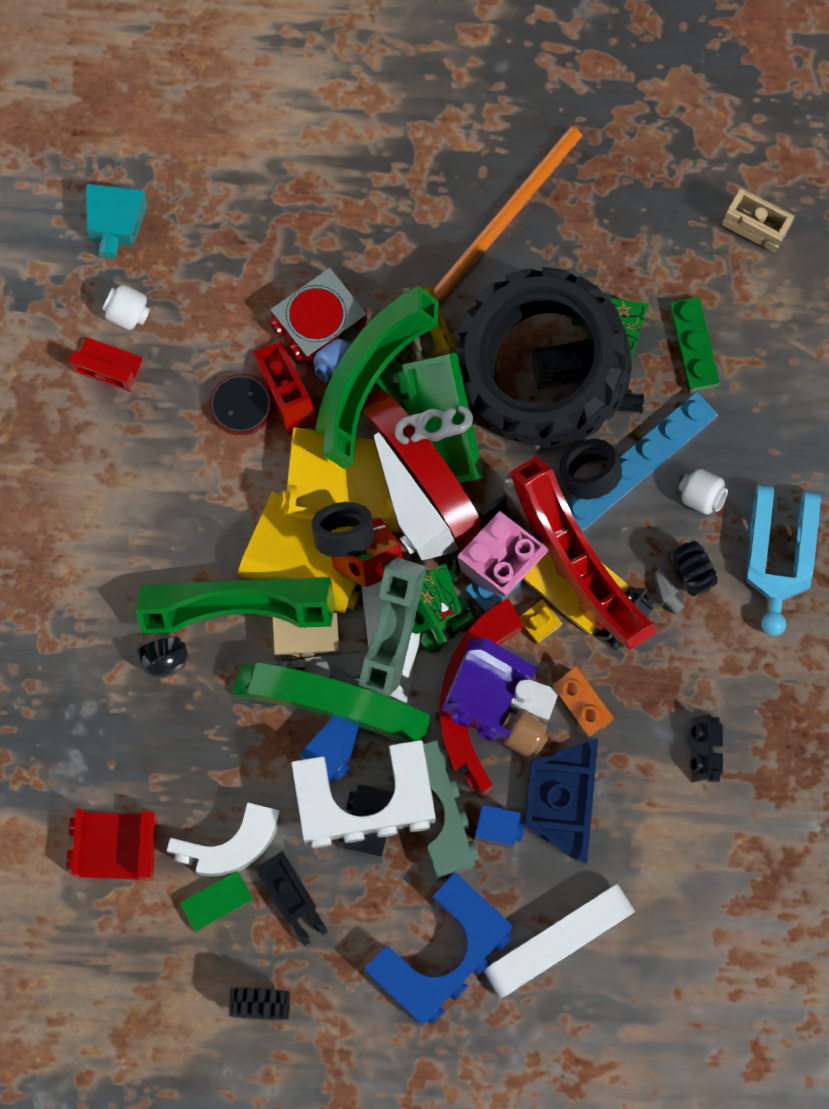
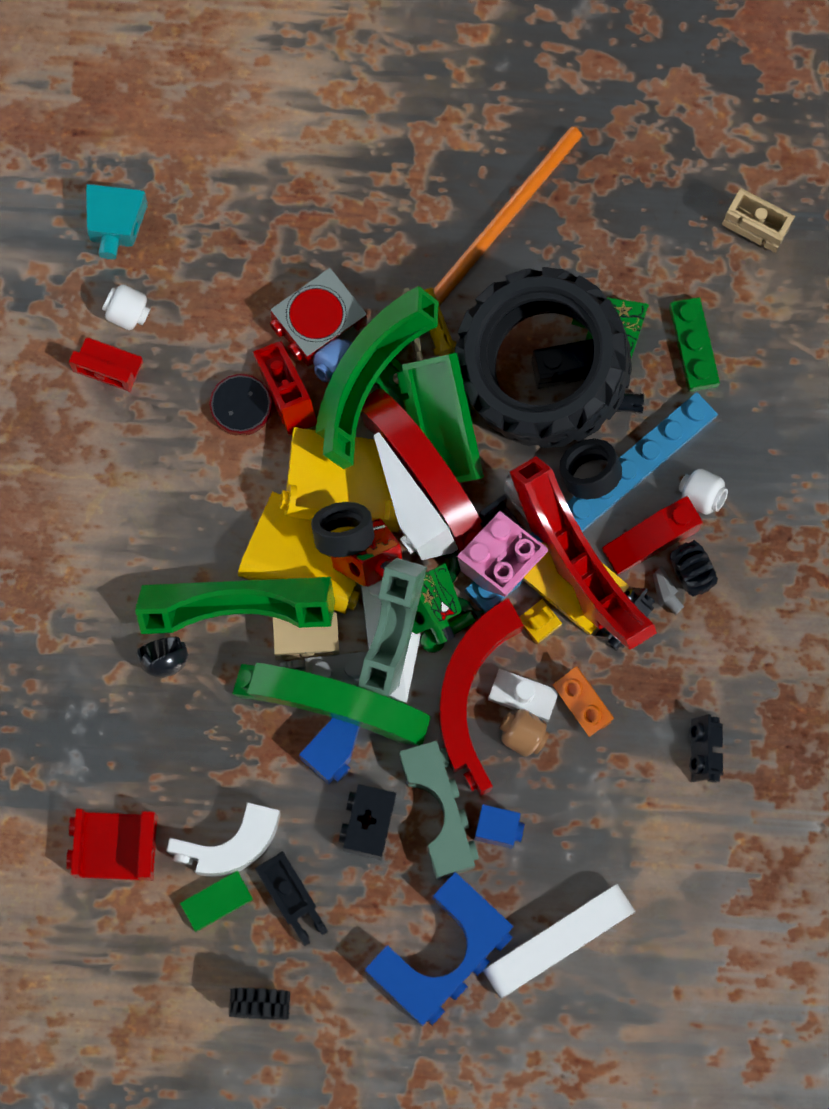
(409, 806): white arch -> none
(447, 428): light grey piece -> none
(485, 688): dark purple panel -> none
(563, 799): dark blue wing -> none
(653, 535): none -> red slope
(777, 587): medium azure piece -> none

